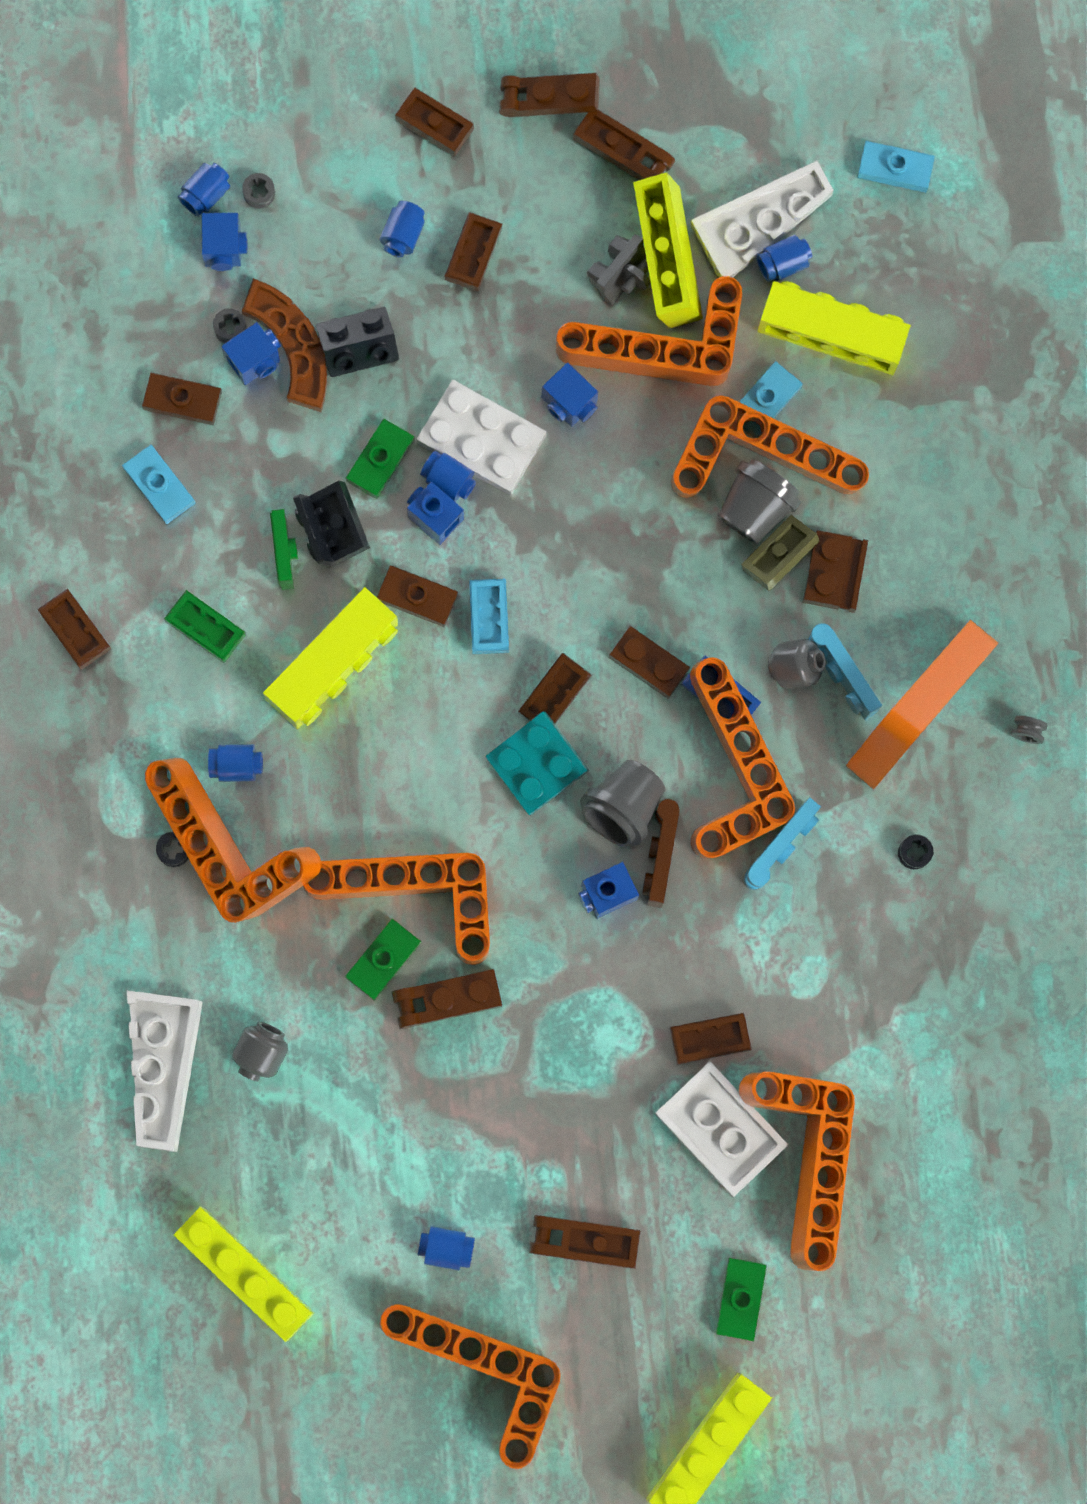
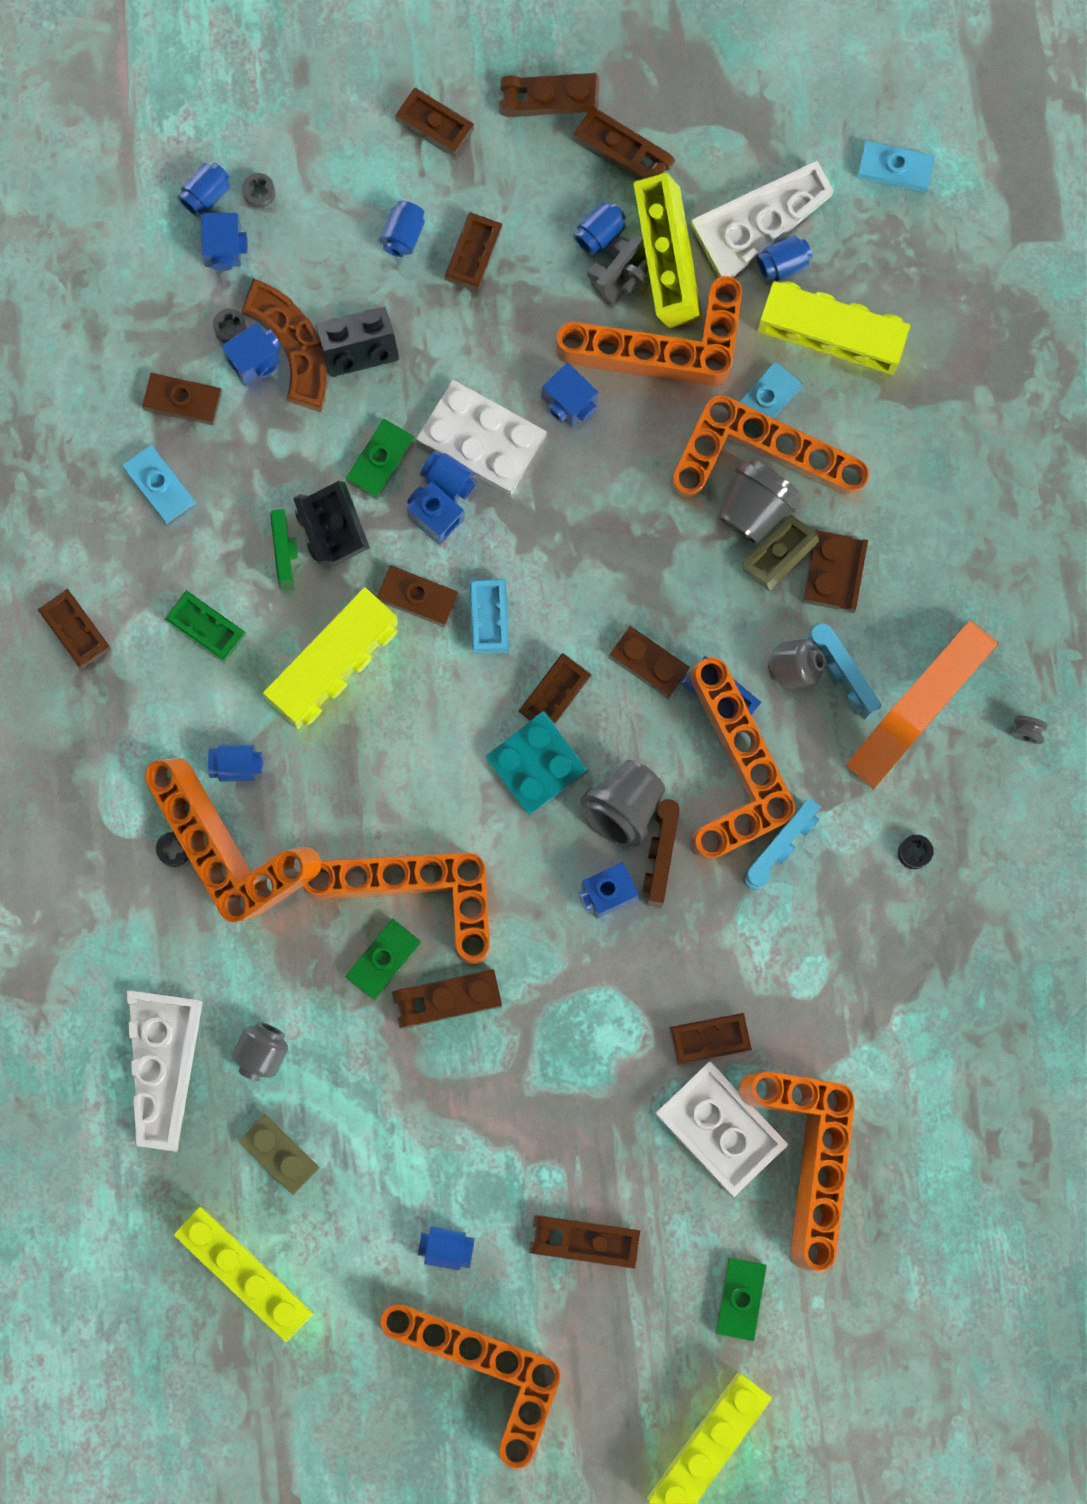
(279, 1154): none -> olive plate
(600, 228): none -> blue brick

